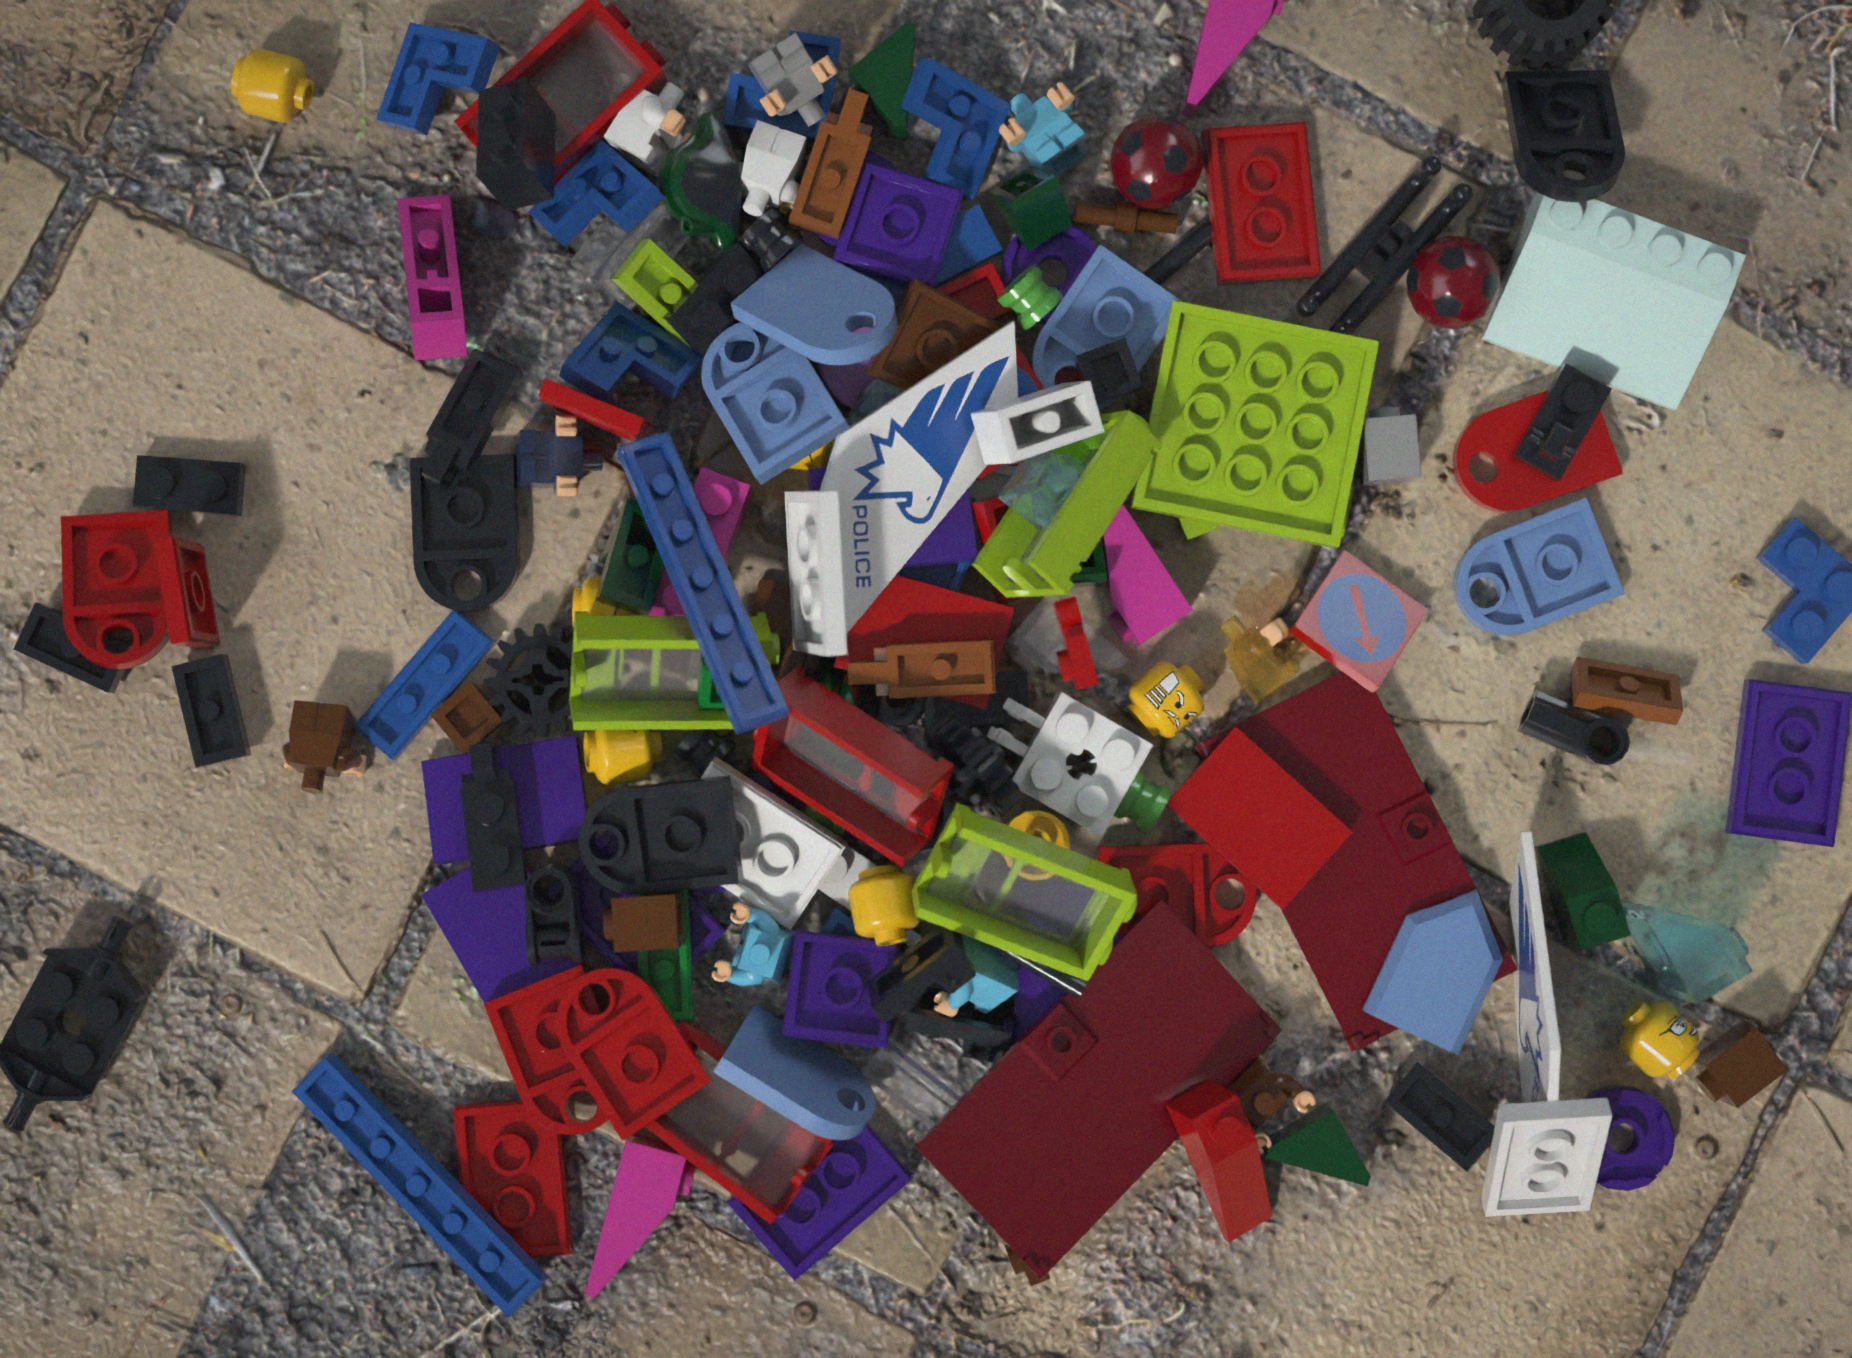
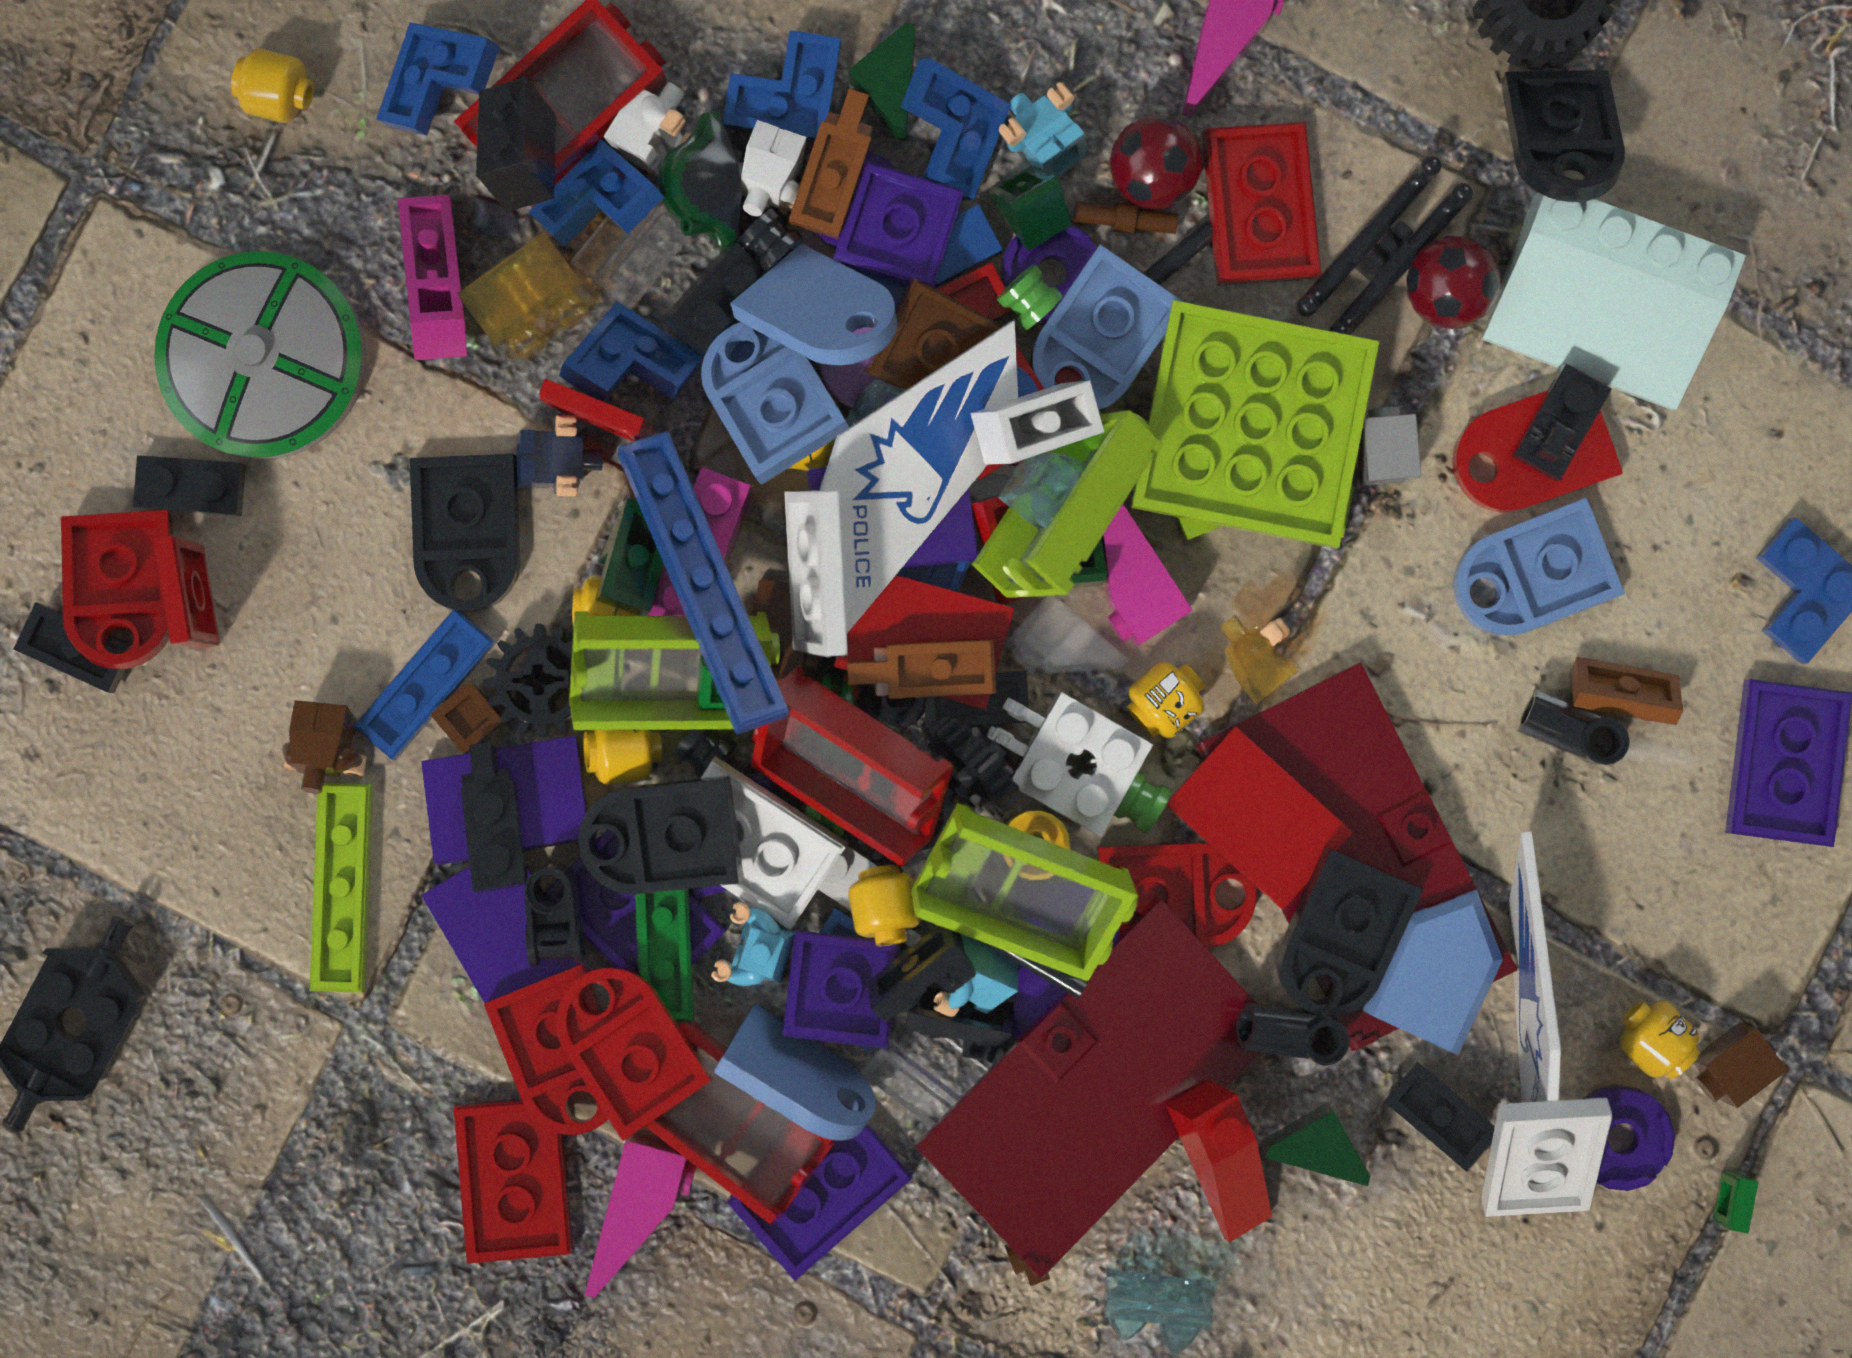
(211, 710): black plate -> none
(260, 355): none -> dish
(341, 888): none -> lime tile
(420, 1184): blue tile -> none
(468, 417): black hinge -> none
(527, 299): none -> clear yellow brick
(645, 922): reddish brown brick -> none
(653, 281): lime plate -> none
(792, 80): light grey piece -> none
(1076, 659): red plate -> none
(1109, 371): black plate -> none
(1174, 1303): none -> clear light blue tile
(1264, 1093): reddish brown piece -> none
(1290, 1033): none -> black piece
(1344, 929): none -> black tile
(1358, 621): tile -> none
(1581, 893): dark green slope -> none
(1687, 953): clear light blue slope -> none
(1735, 1201): none -> green tile

